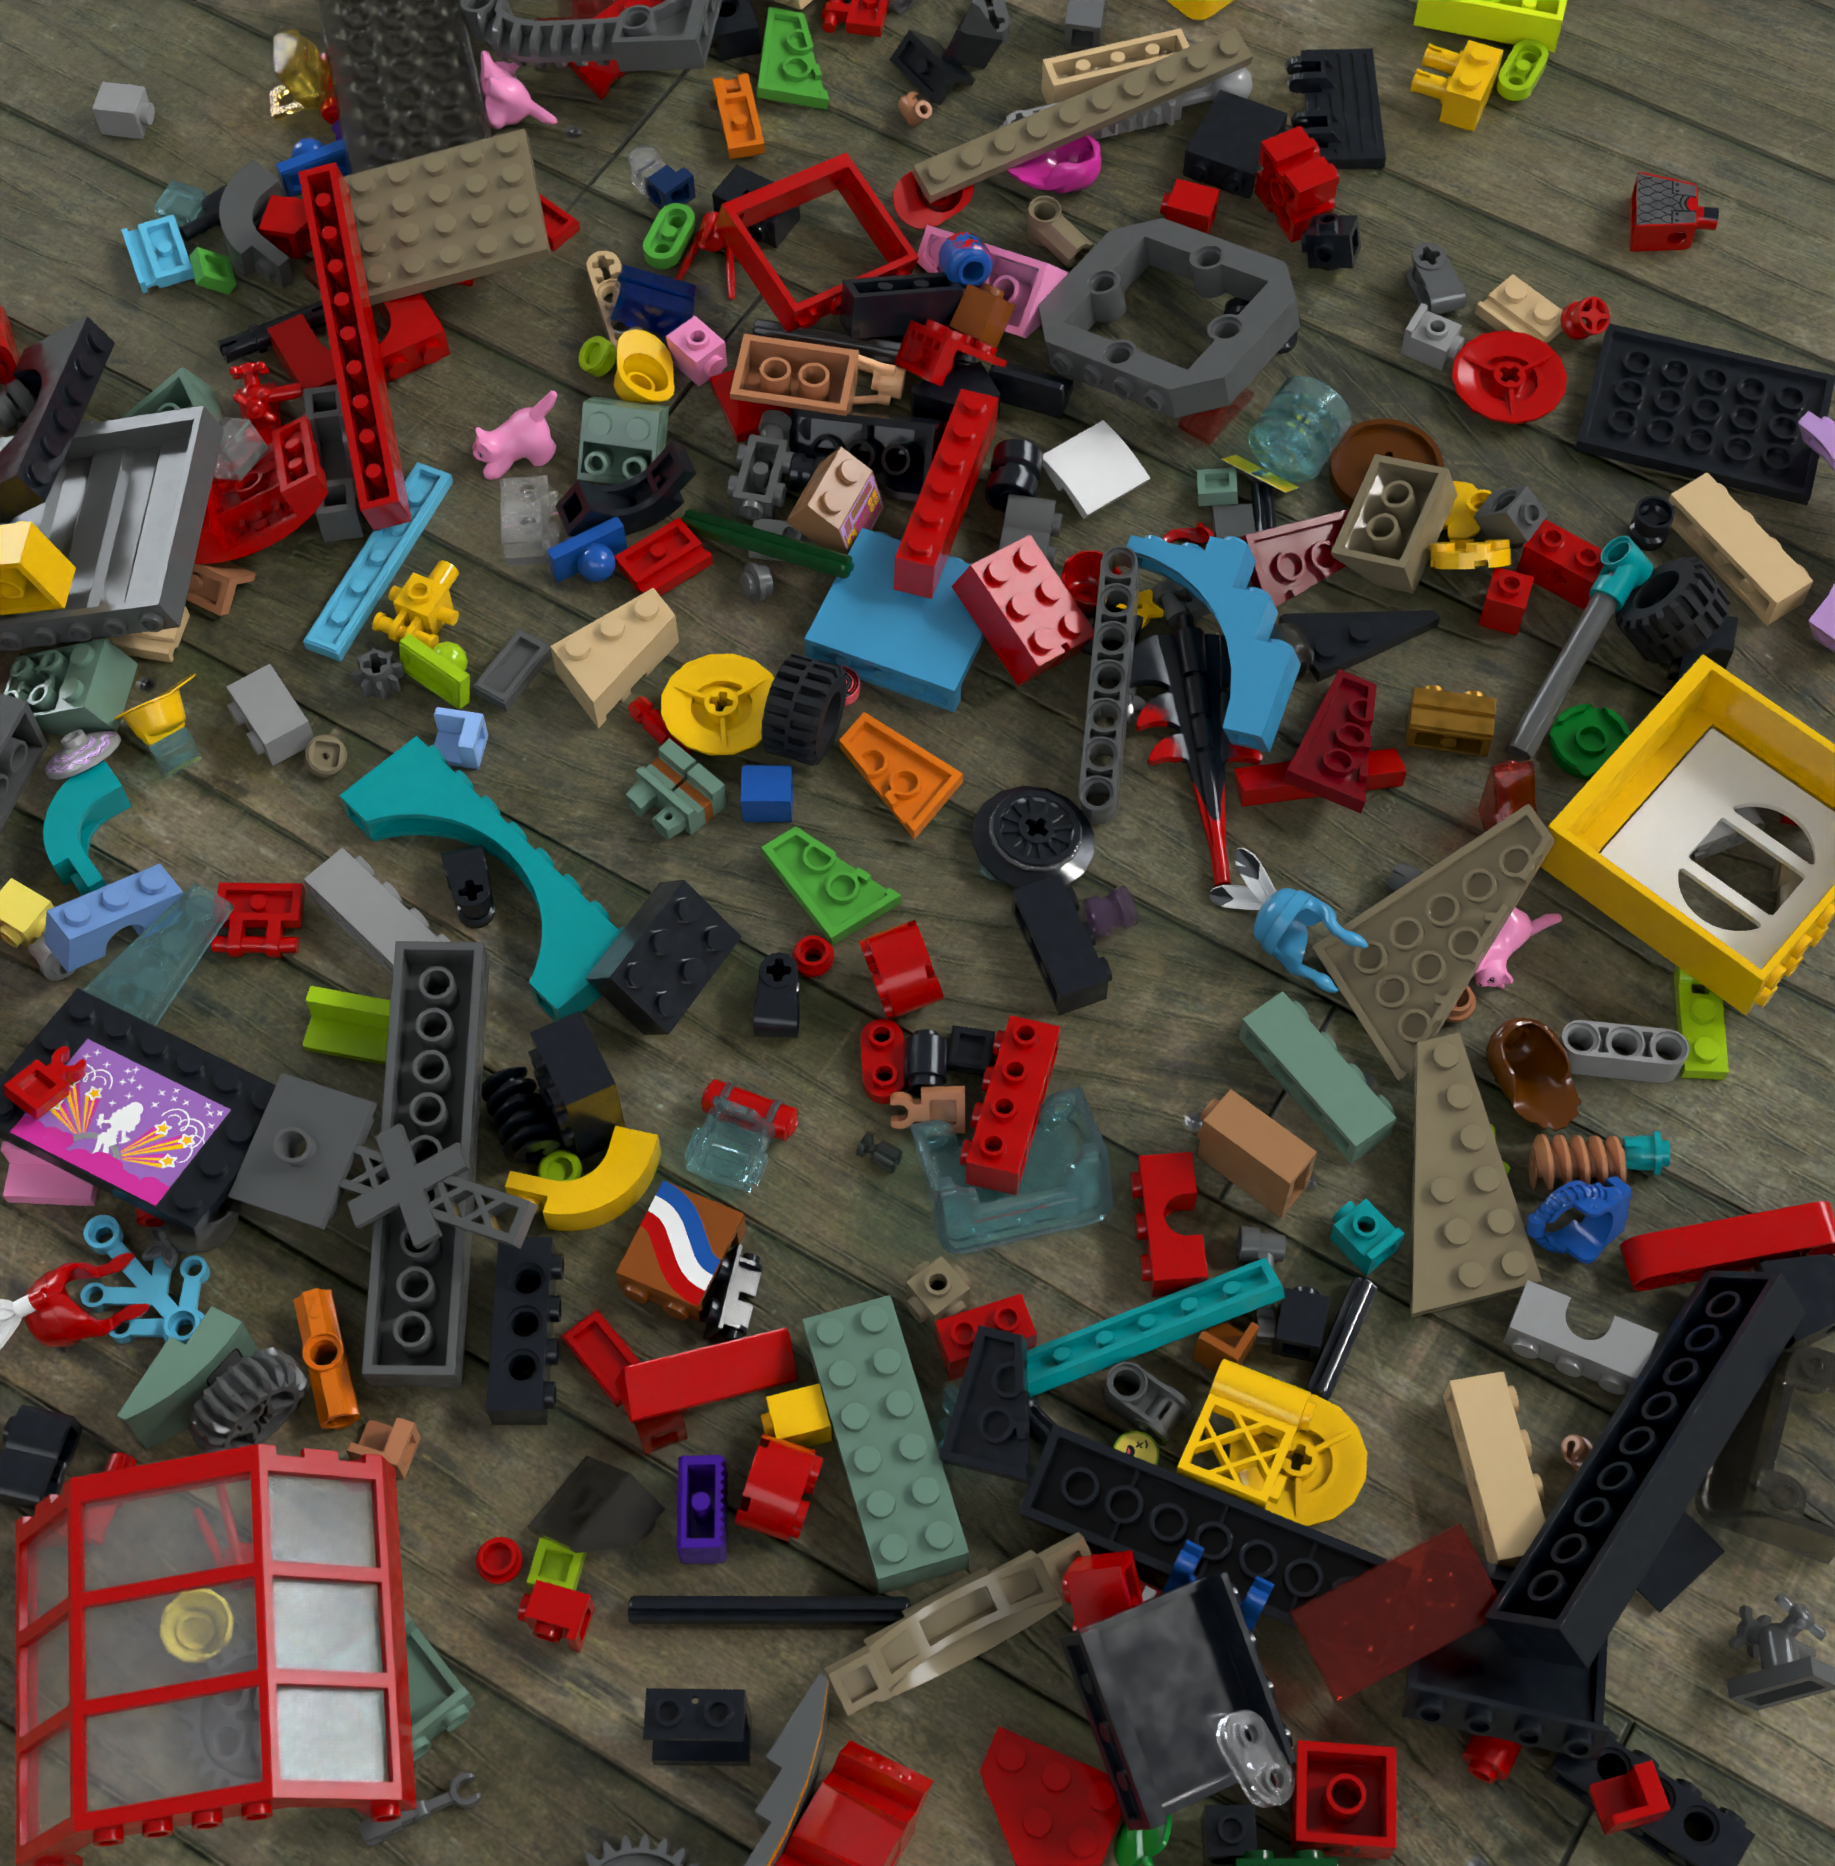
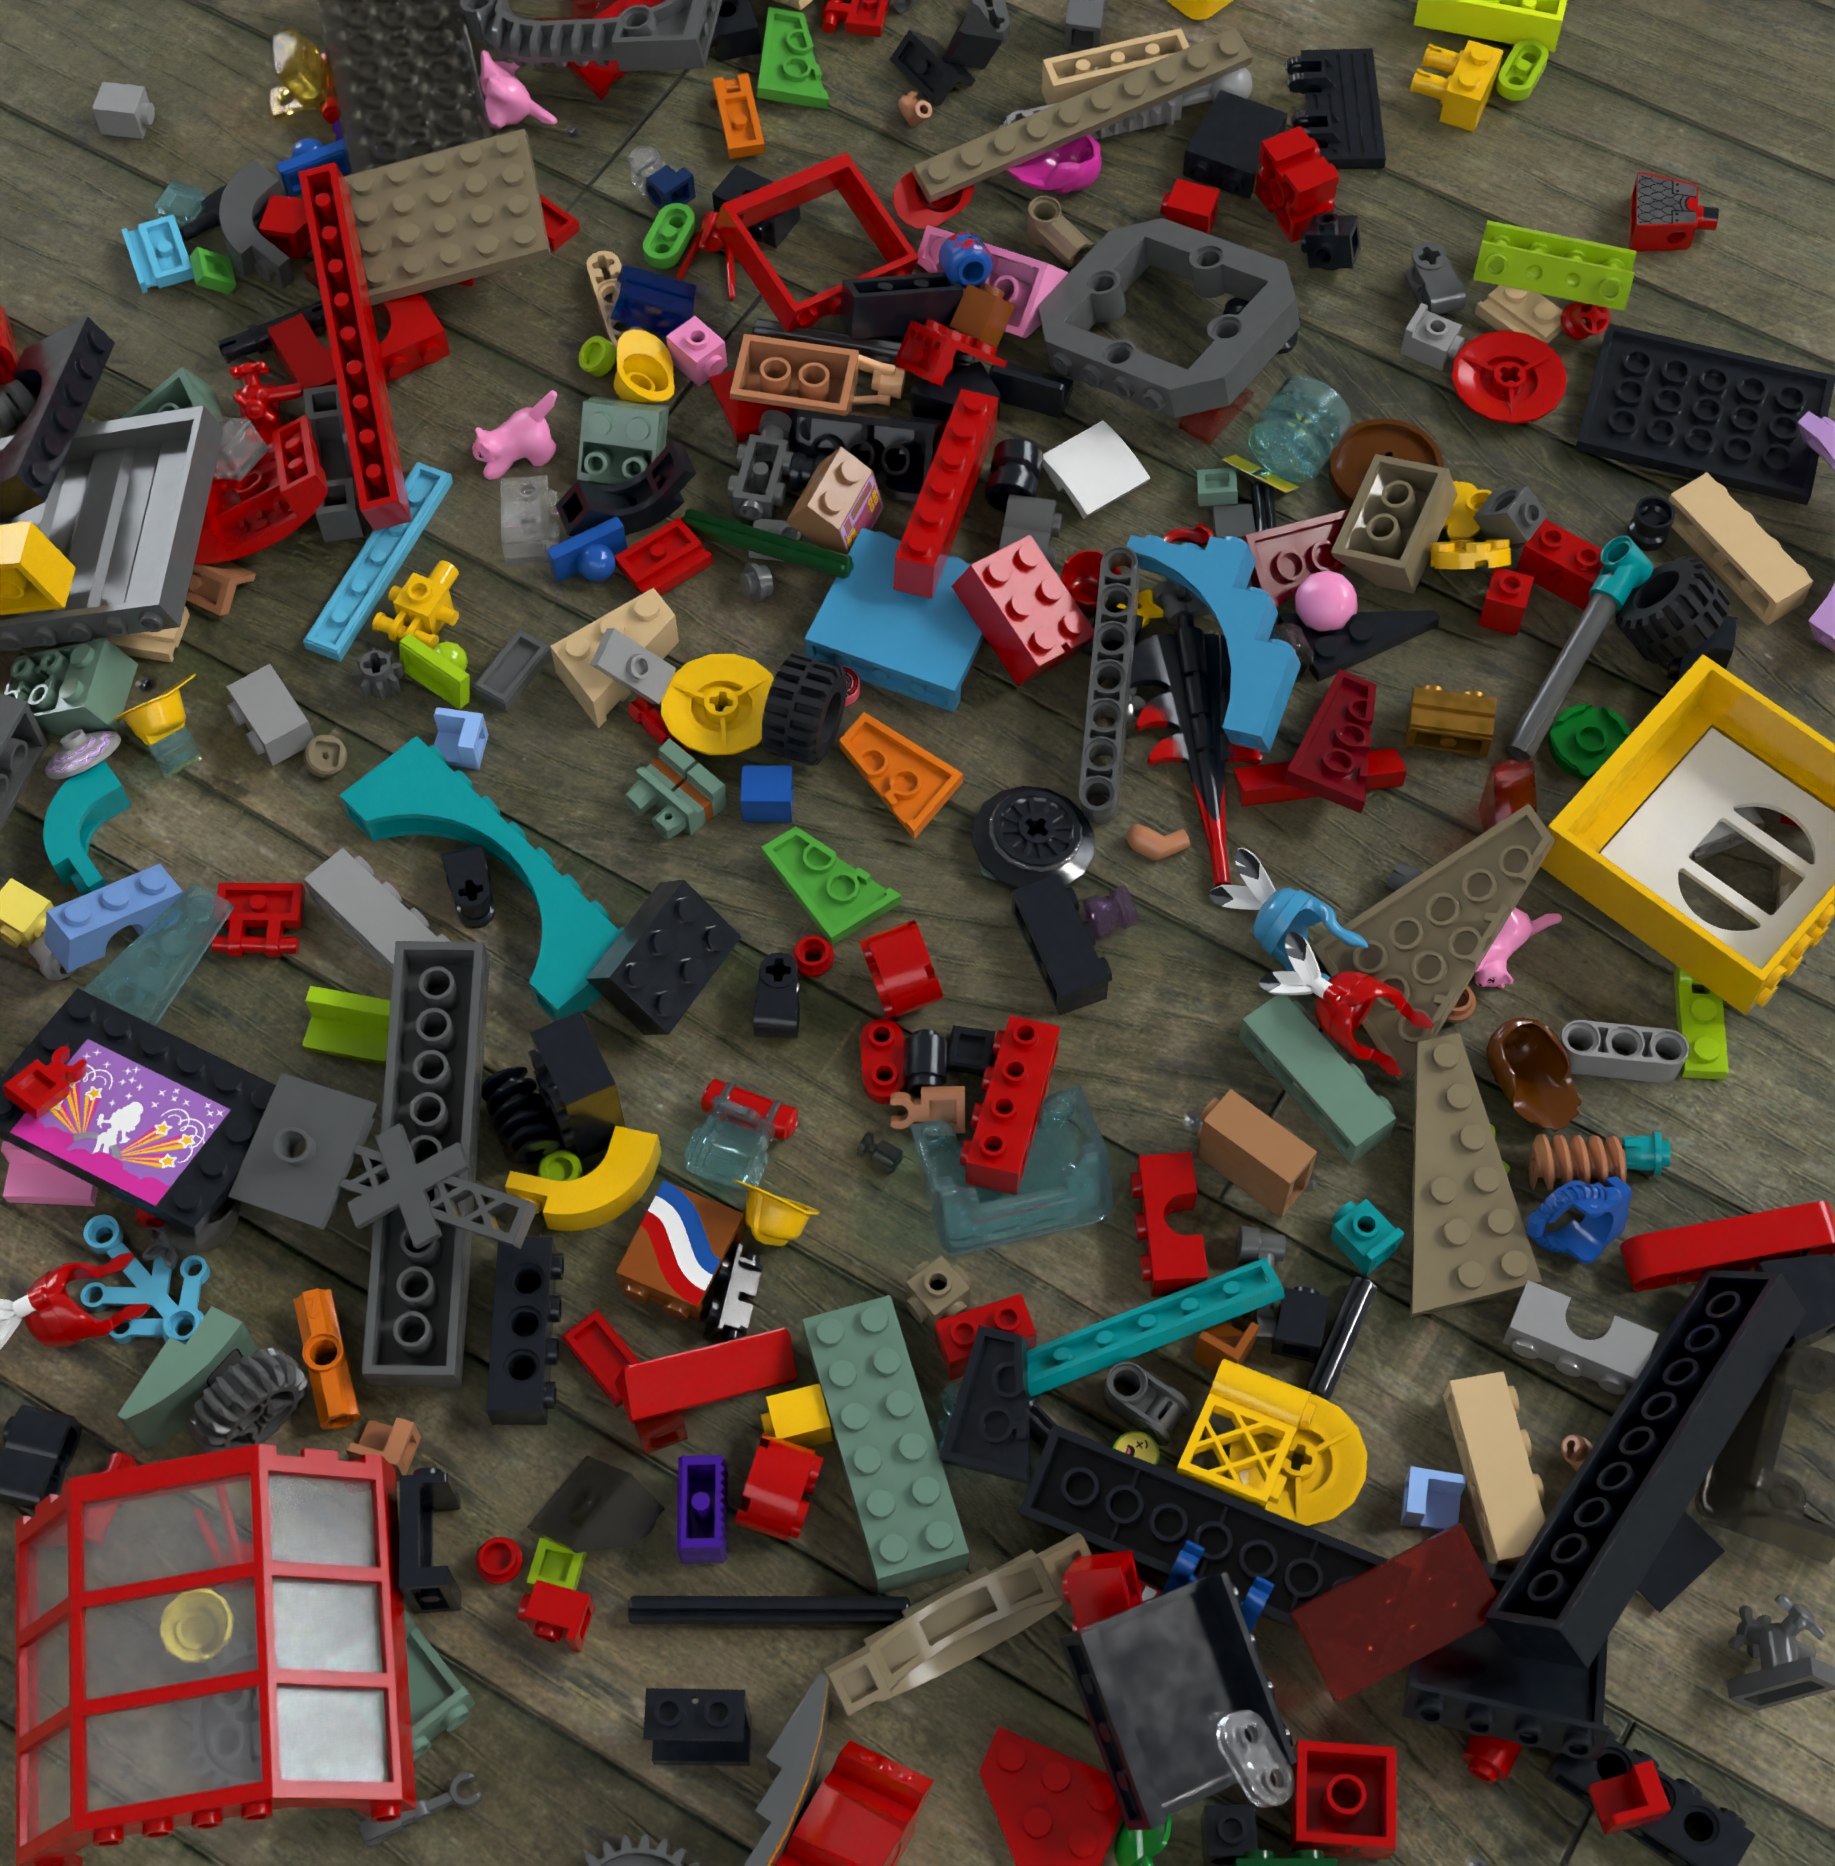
(422, 1584): none -> black panel
(633, 666): none -> light grey plate
(774, 1218): none -> yellow piece
(1154, 845): none -> nougat arm
(1326, 601): none -> bright pink hair
(1341, 1000): none -> red hair
(1431, 1499): none -> light blue panel
(1555, 265): none -> lime fence

